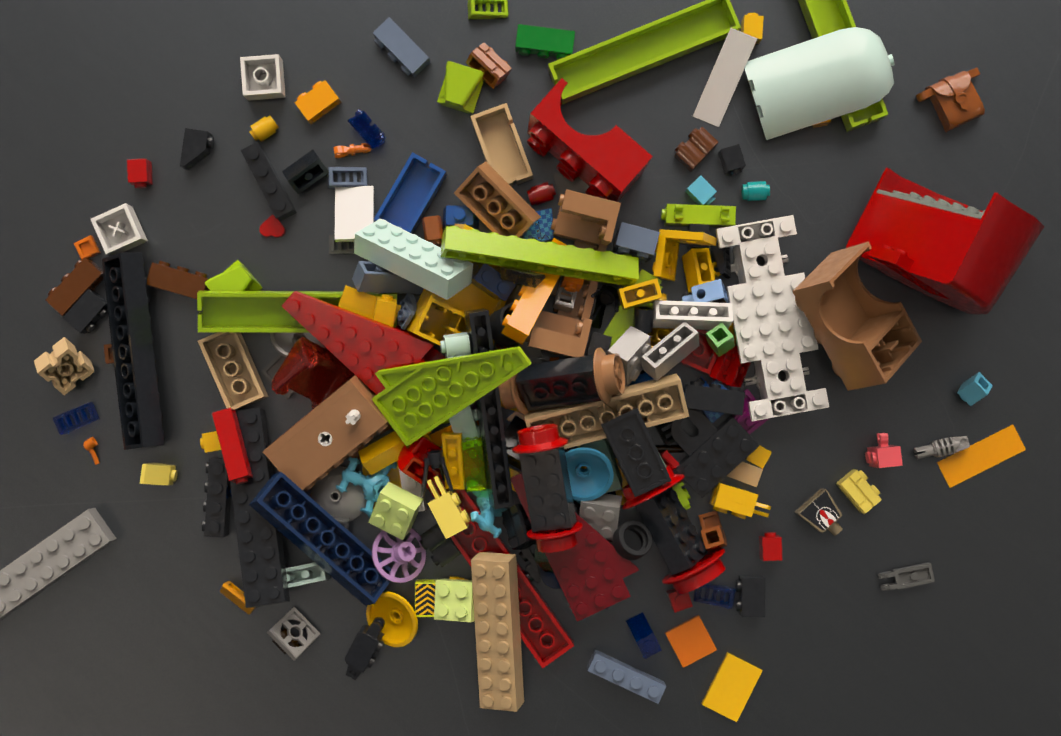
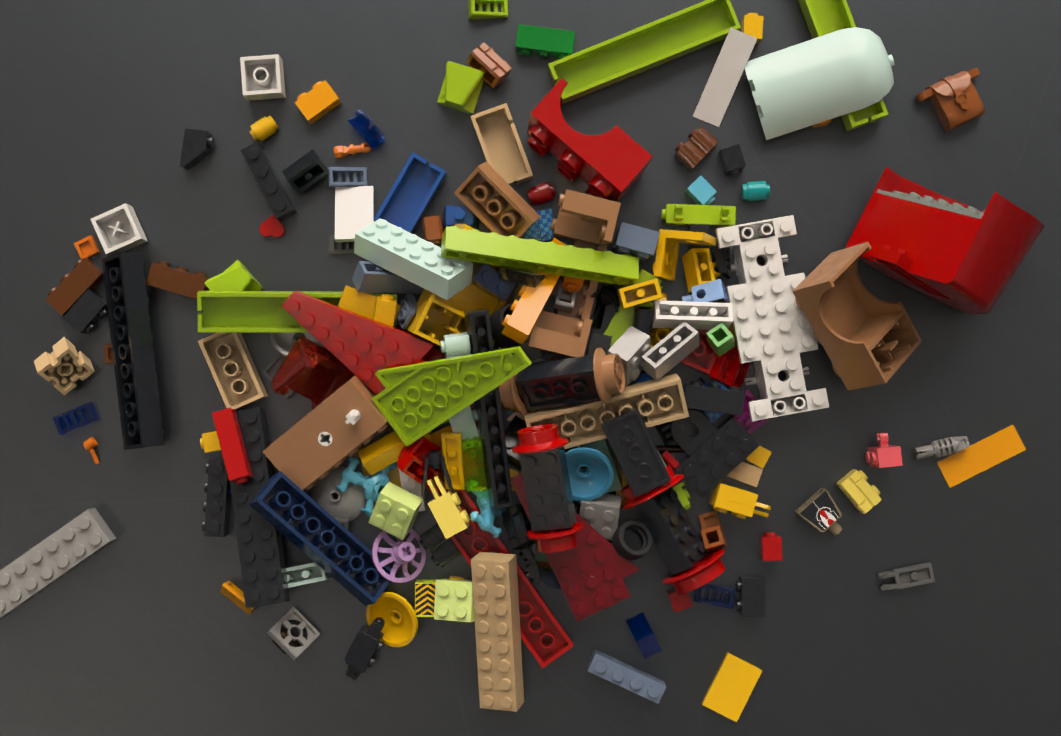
(139, 172): red brick -> none
(158, 474): light yellow slope -> none
(400, 48): sand blue brick -> none
(690, 641): orange tile -> none
(974, 389): medium azure brick -> none

